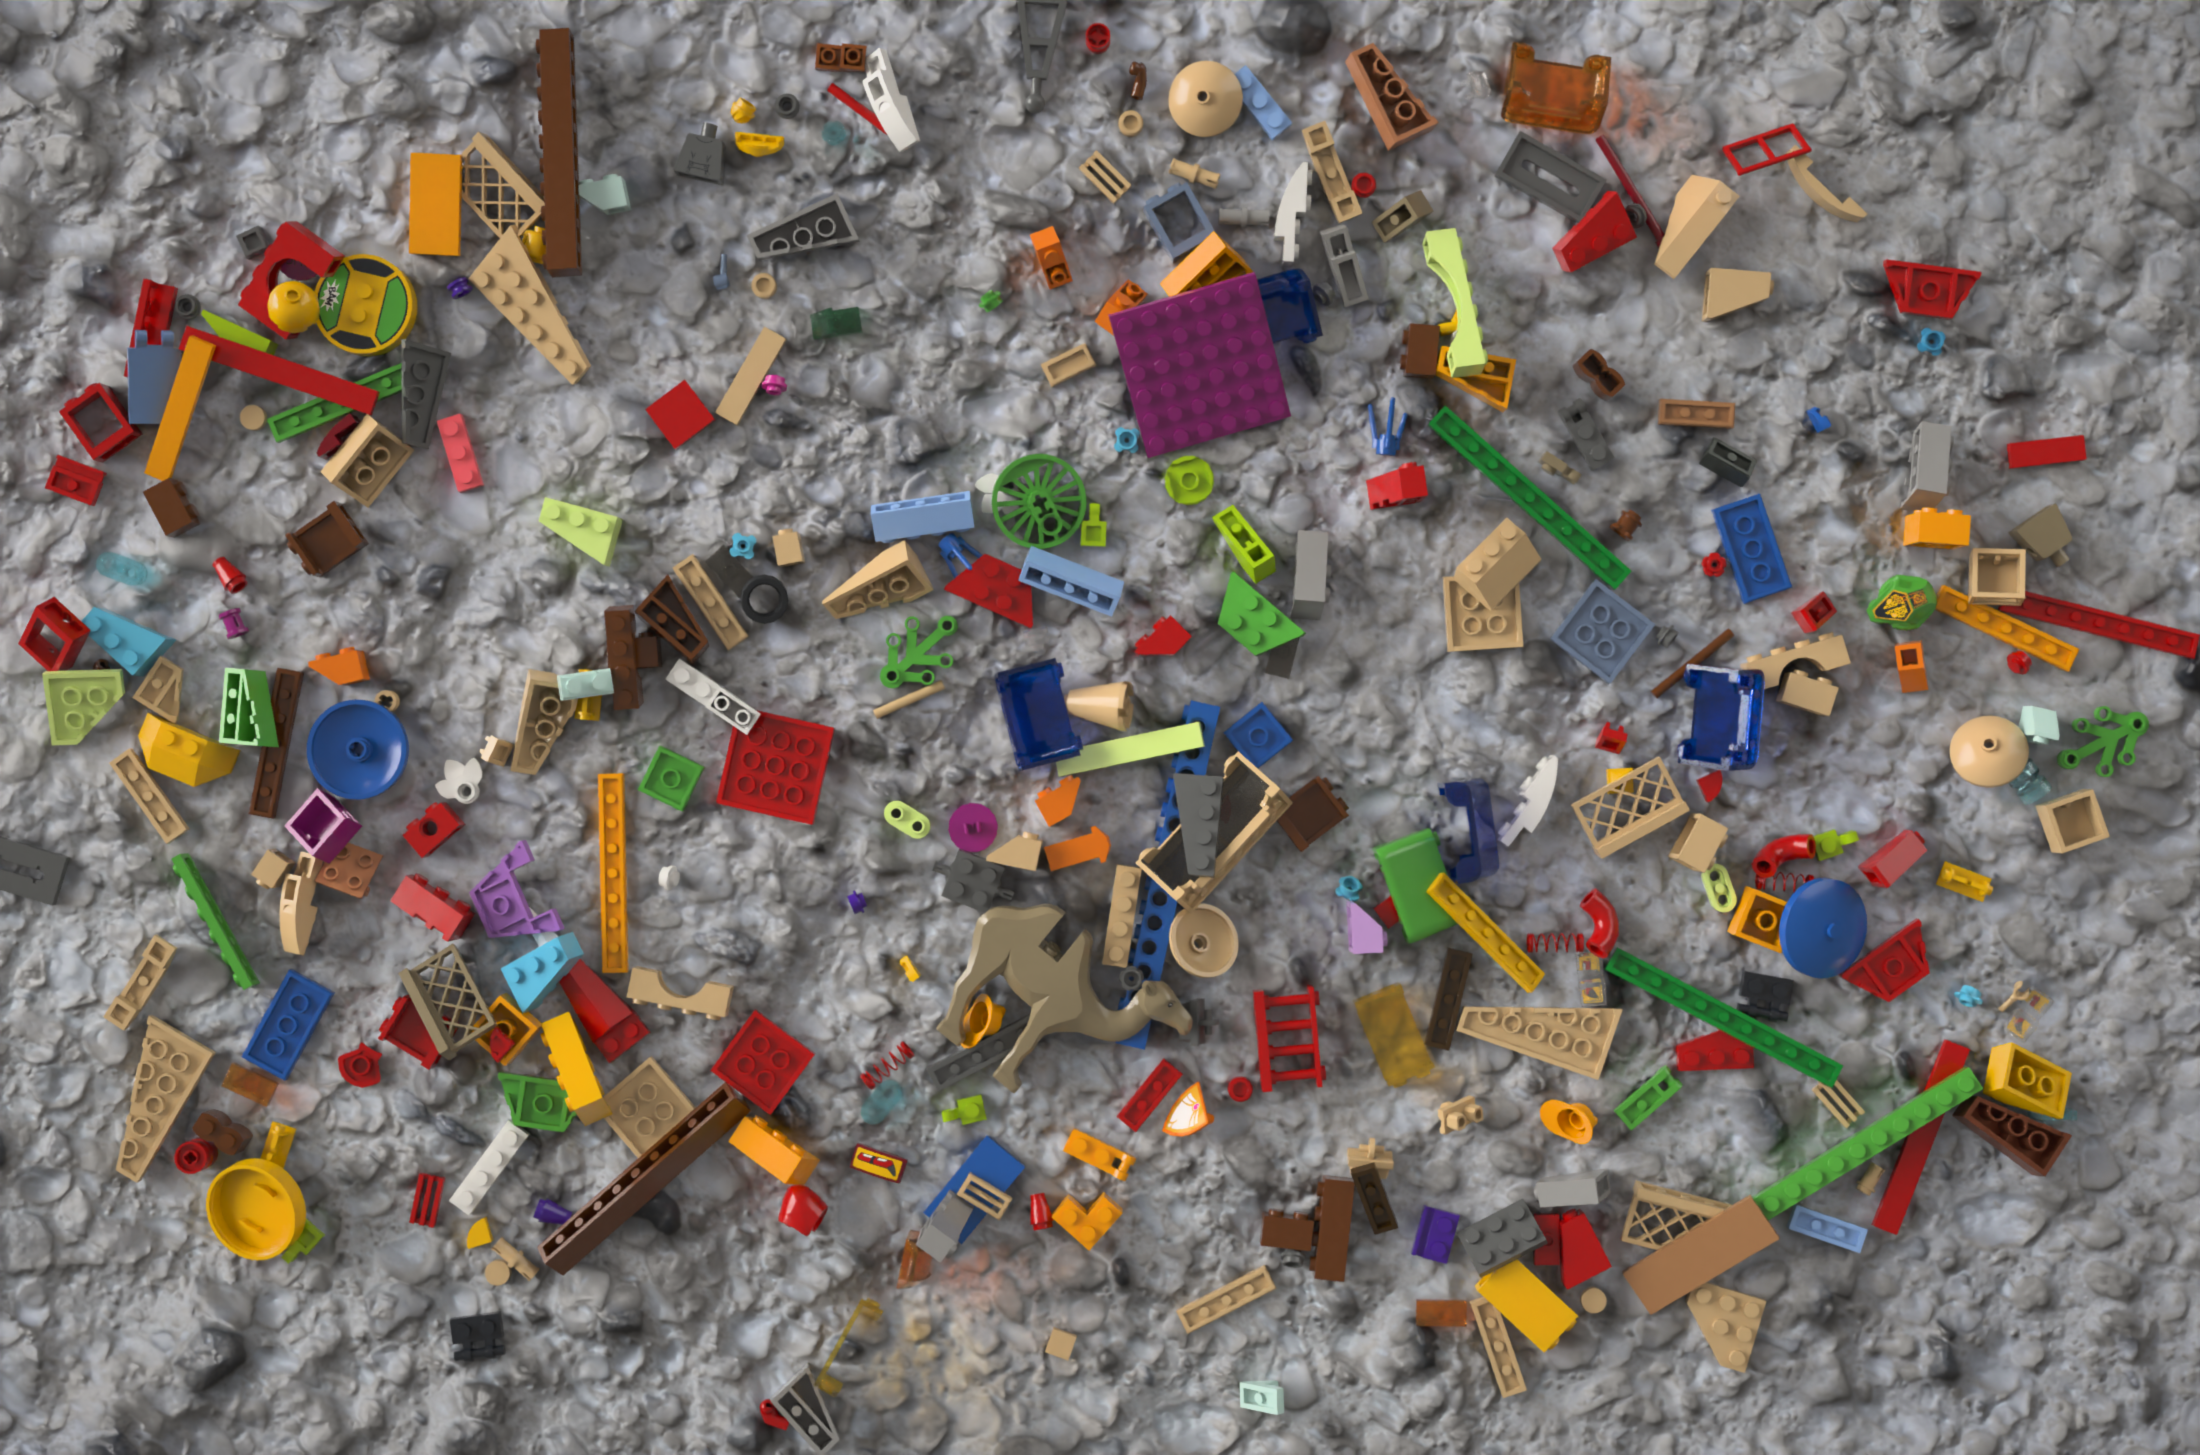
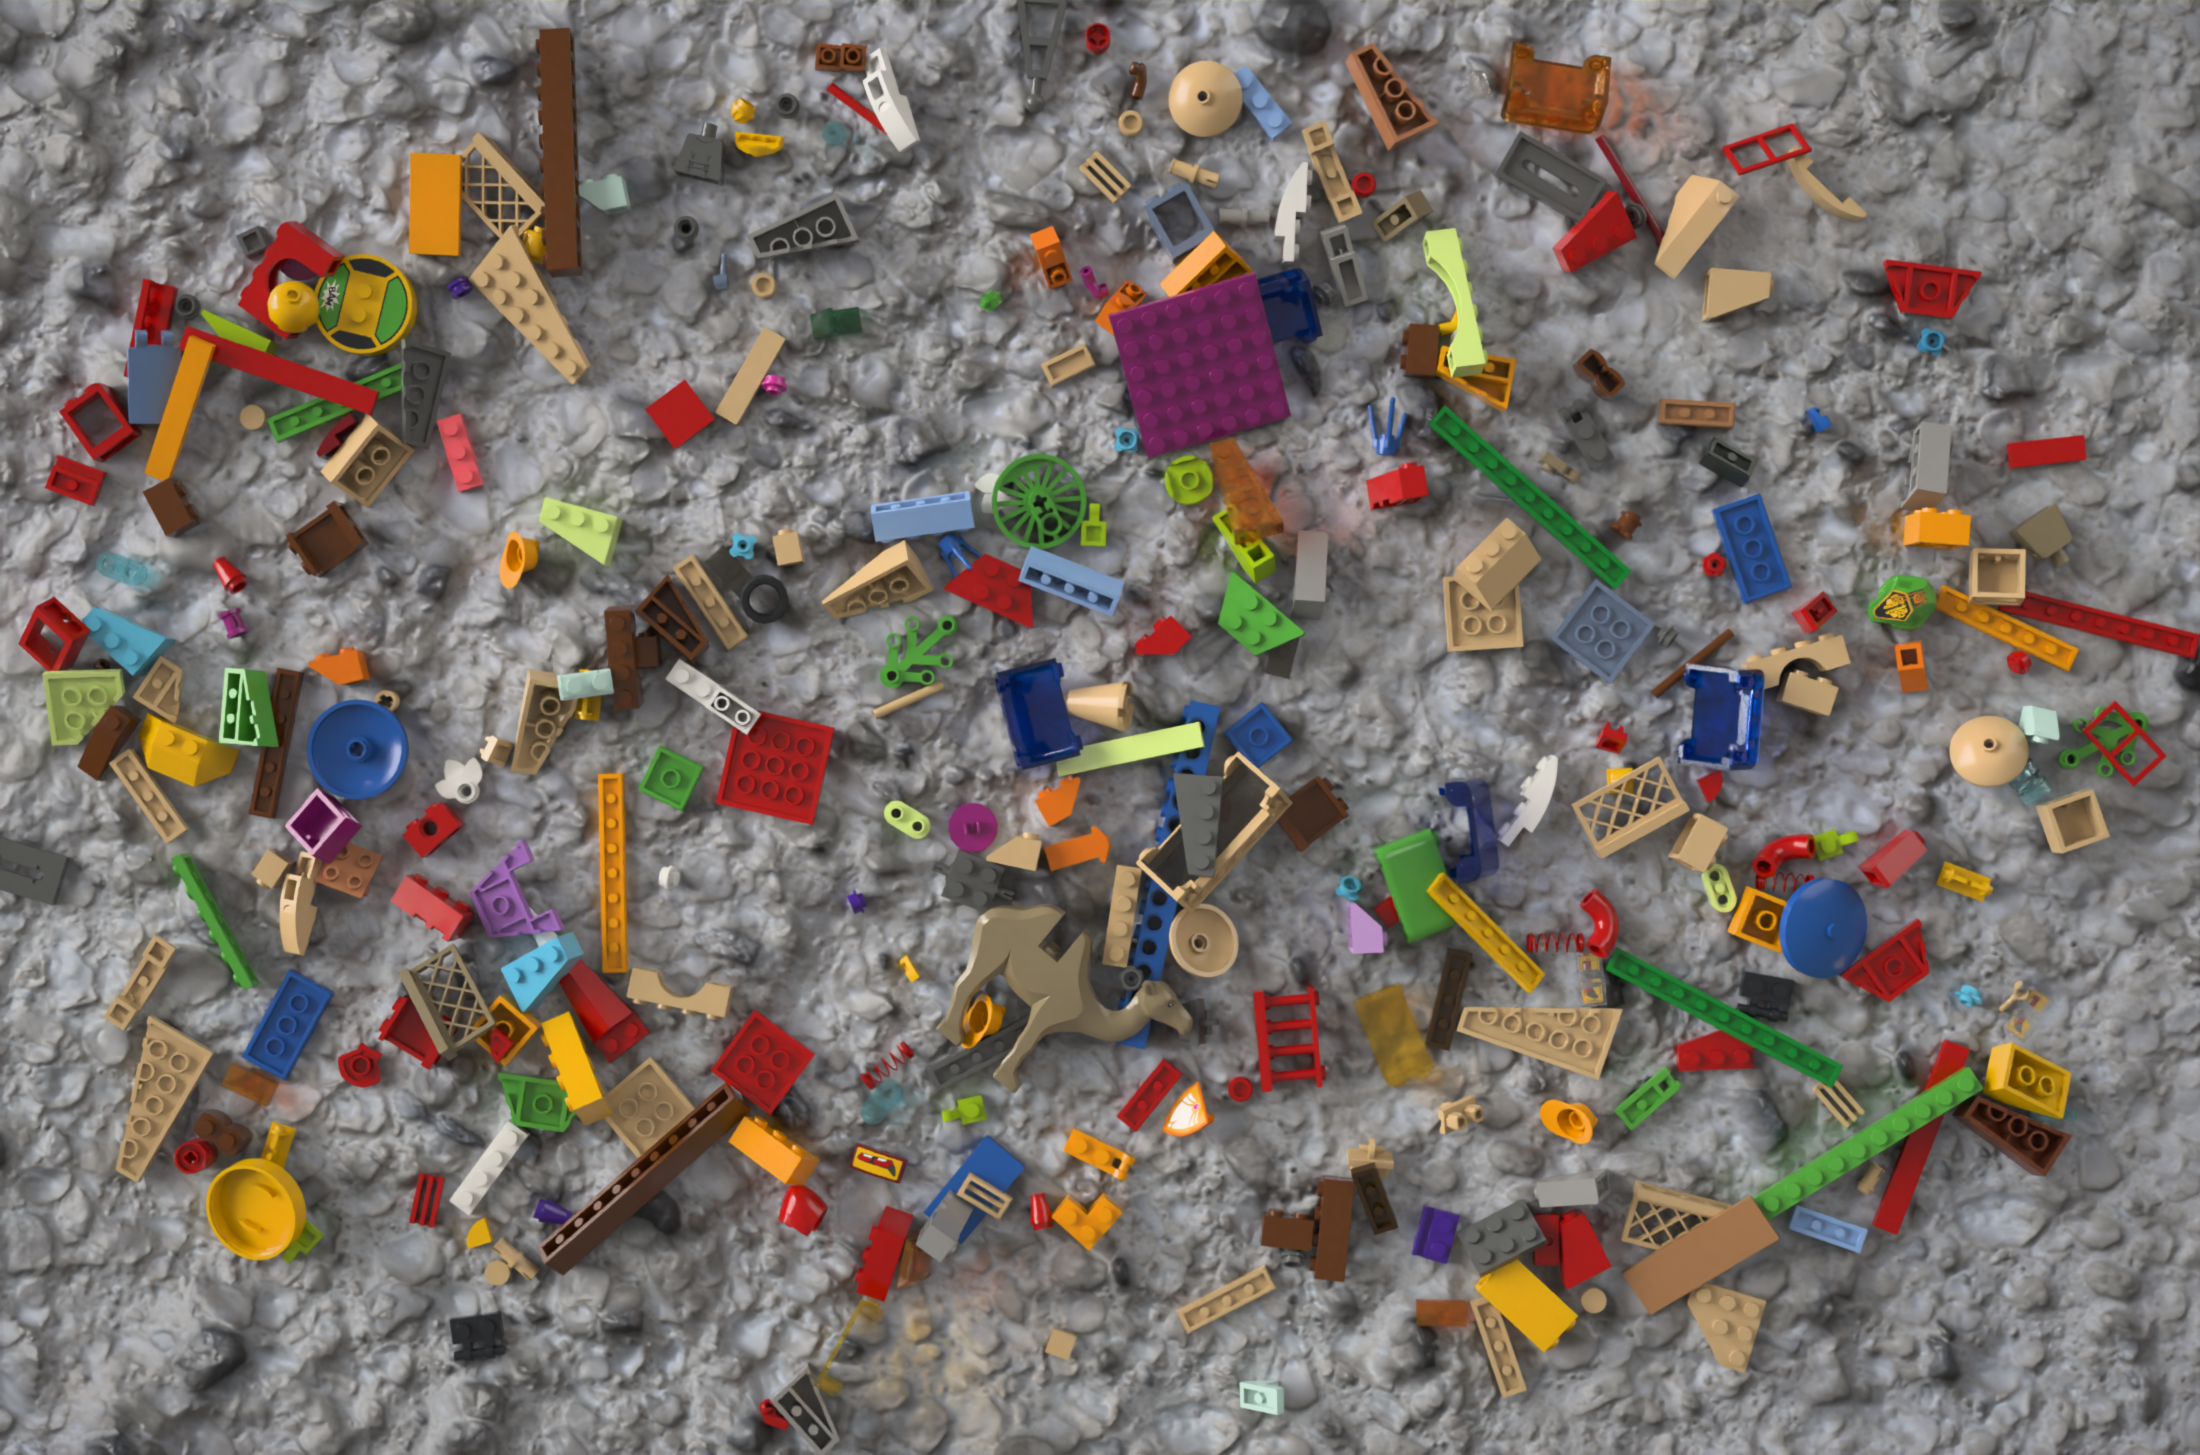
(107, 740): none -> reddish brown slope
(518, 557): none -> light orange piece
(681, 222): none -> dark grey plate
(883, 1254): none -> red wedge
(1090, 283): none -> magenta arm
(1244, 498): none -> clear orange wedge
(2137, 731): none -> red window

